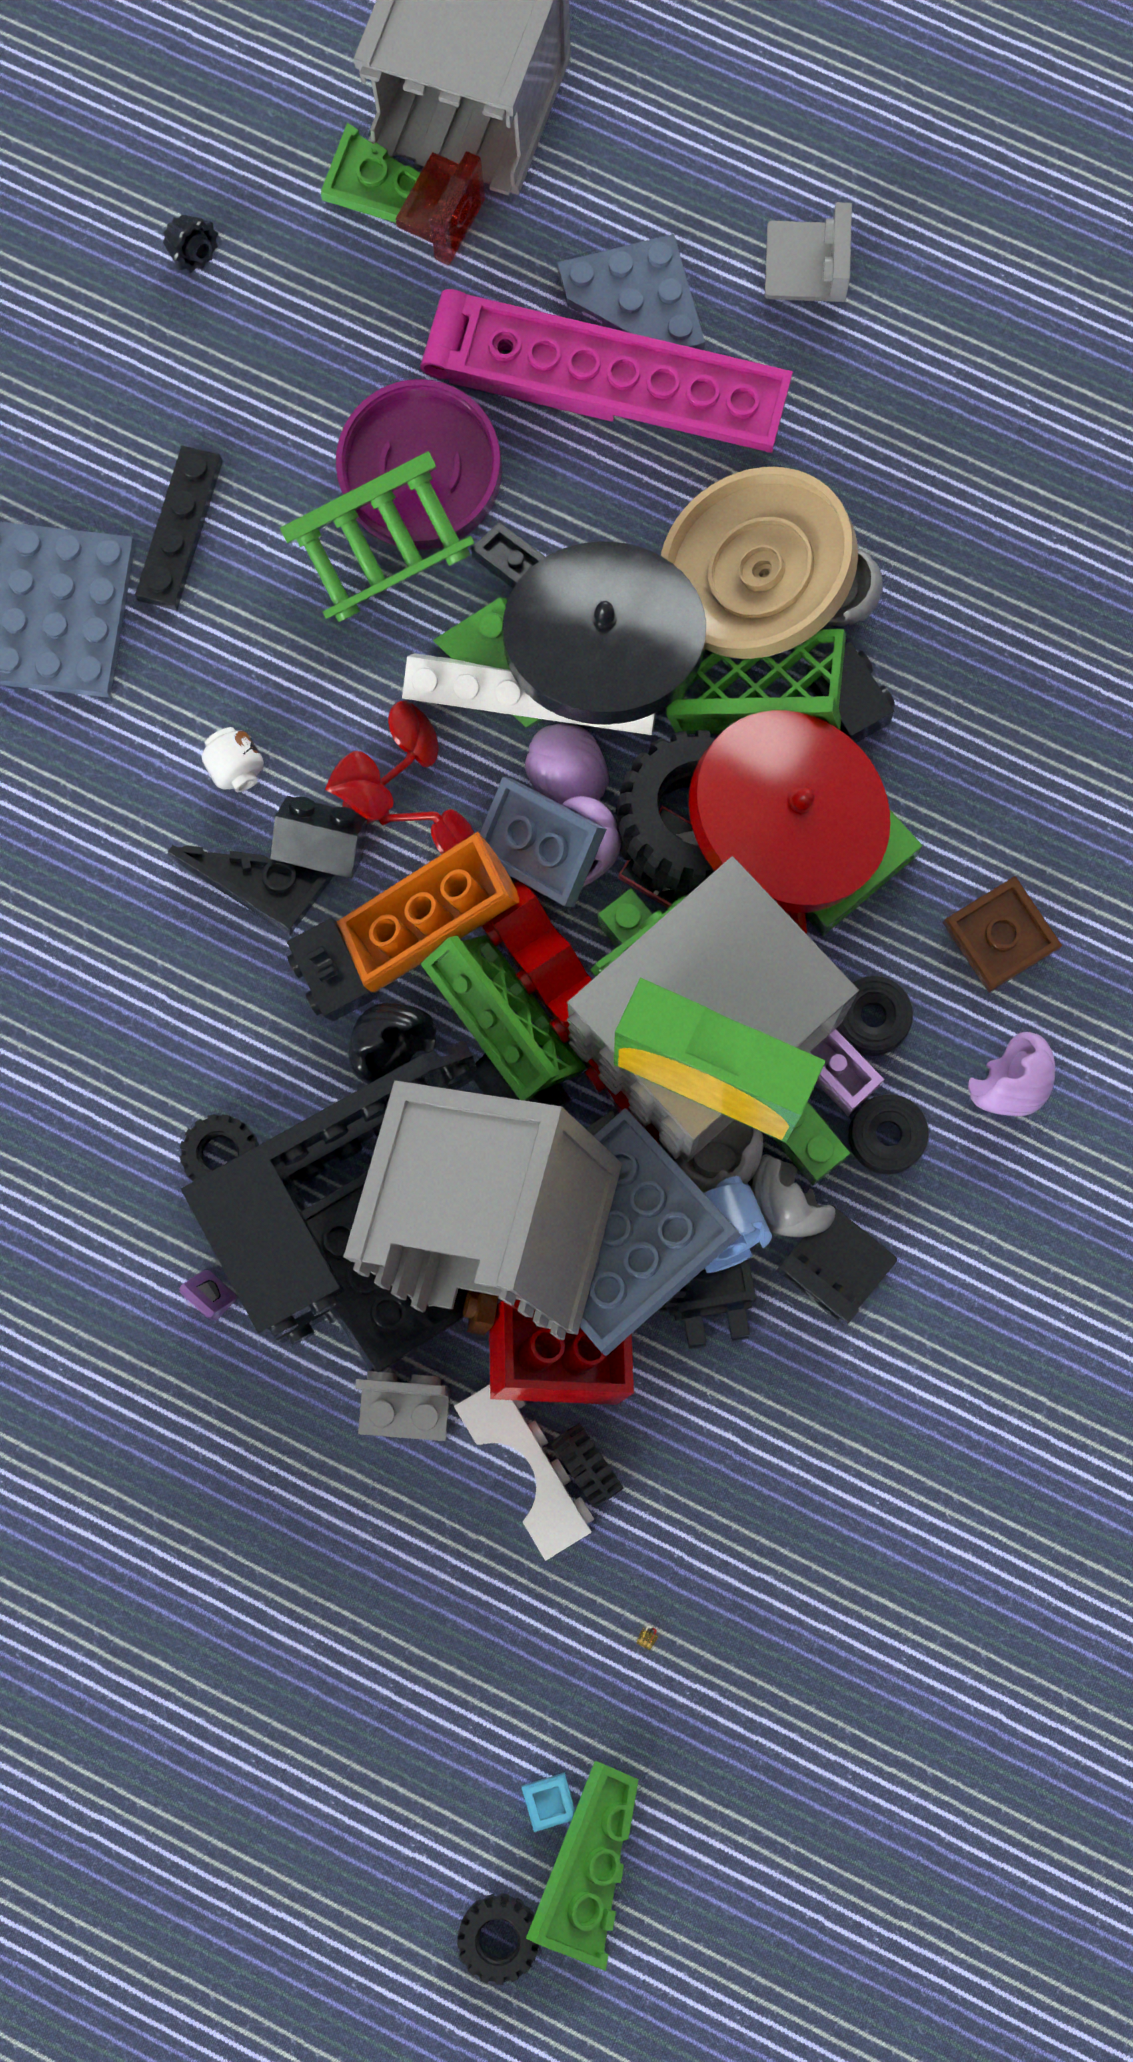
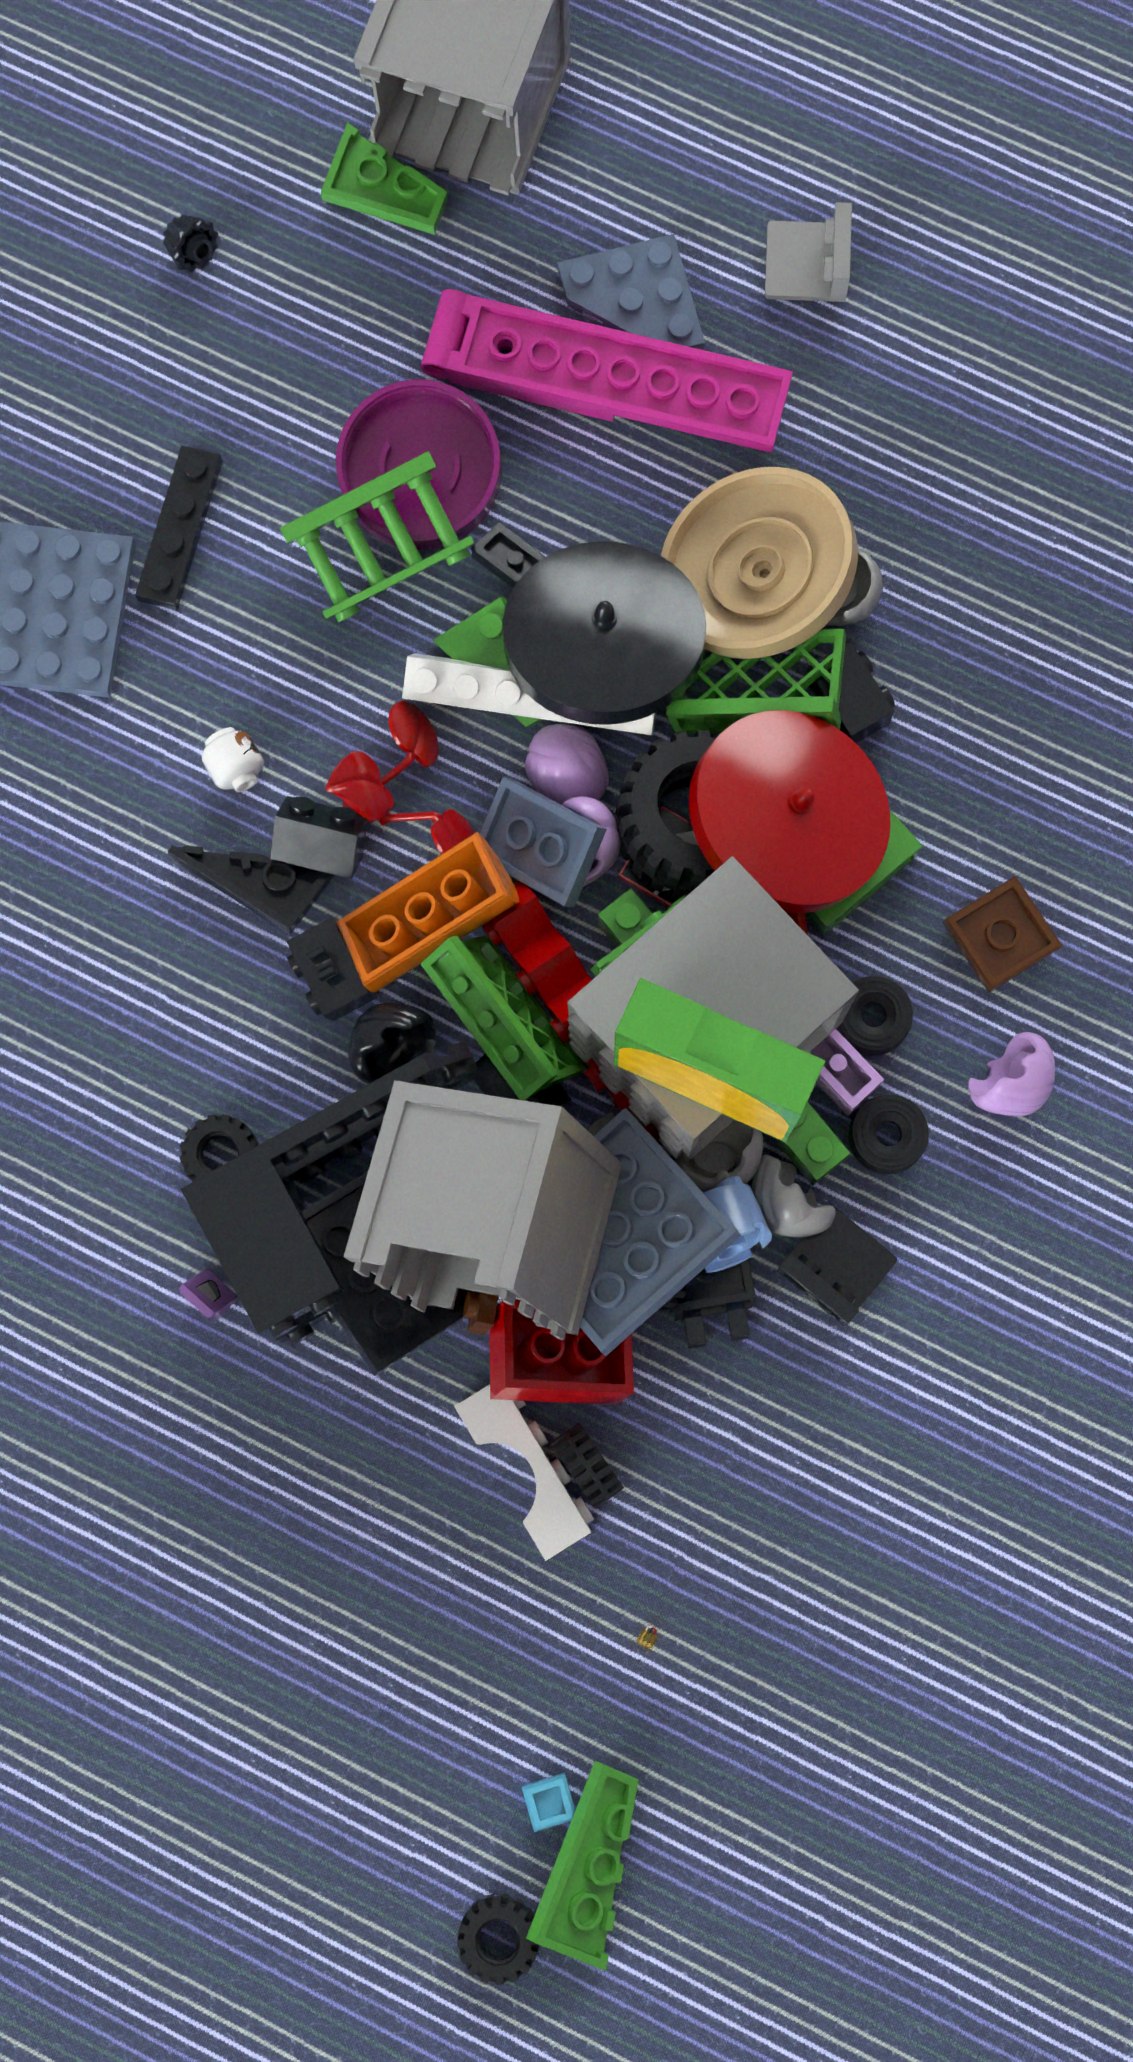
(403, 1409): light grey bracket -> none
(444, 203): clear red bracket -> none

